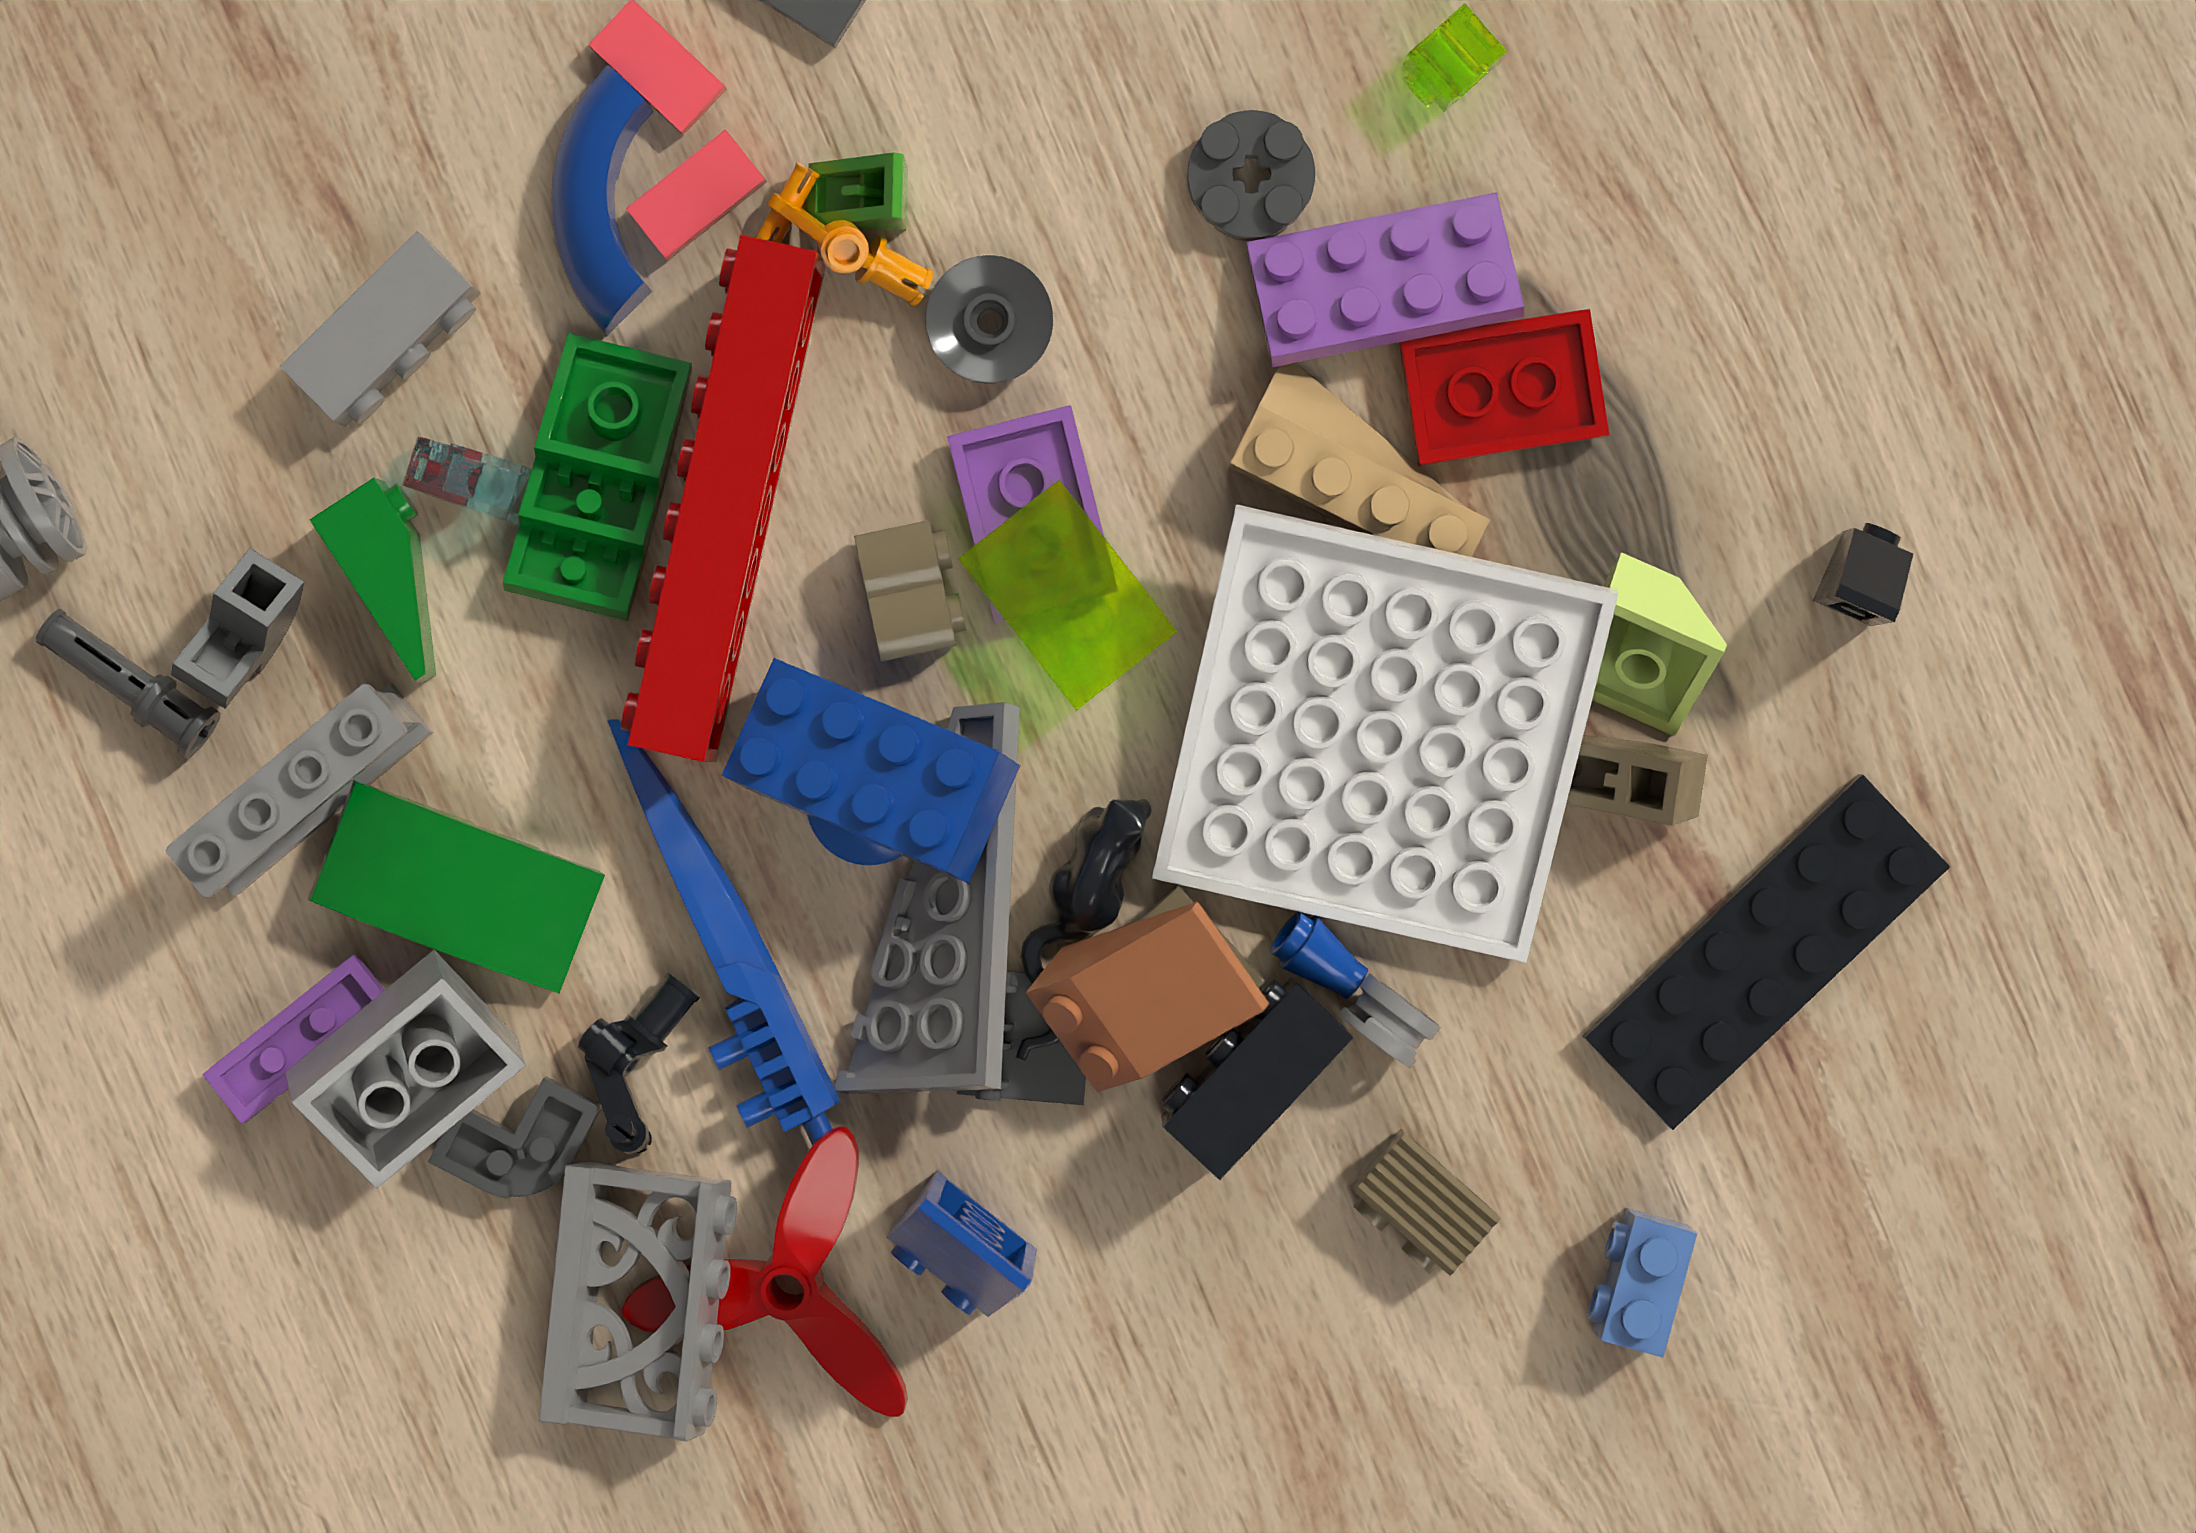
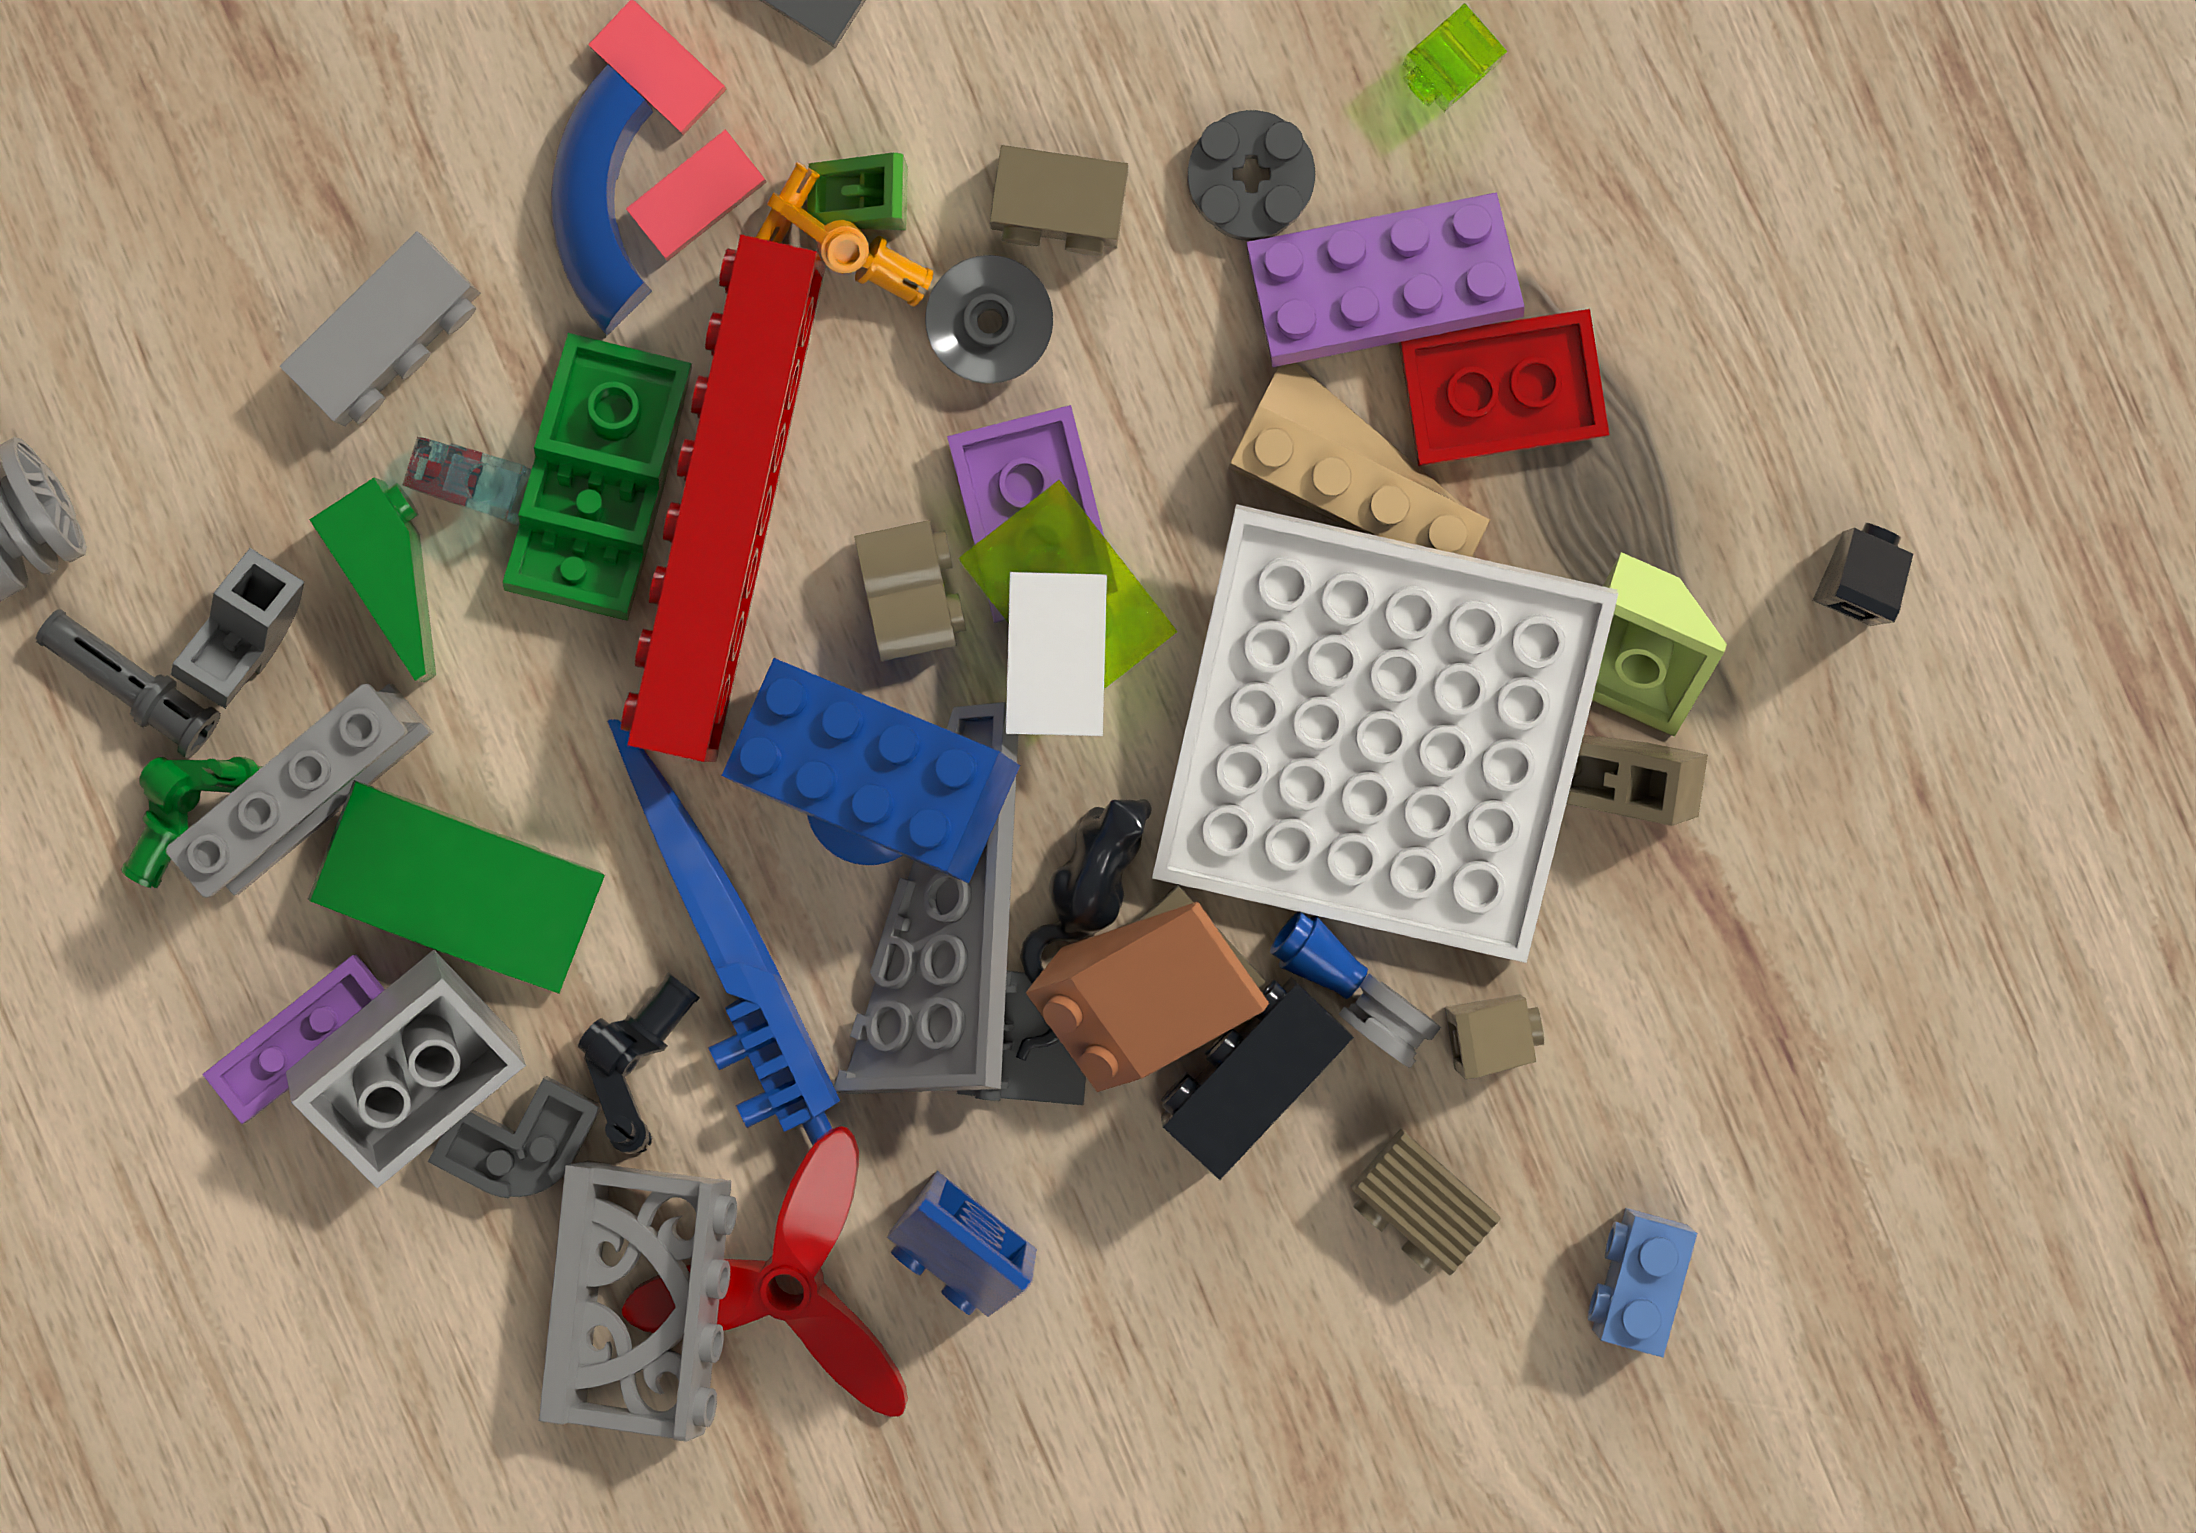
(172, 792): none -> green pin
(1056, 654): none -> white sticker
(1058, 199): none -> dark tan brick
(1493, 1035): none -> dark tan slope
(1766, 951): black plate -> none

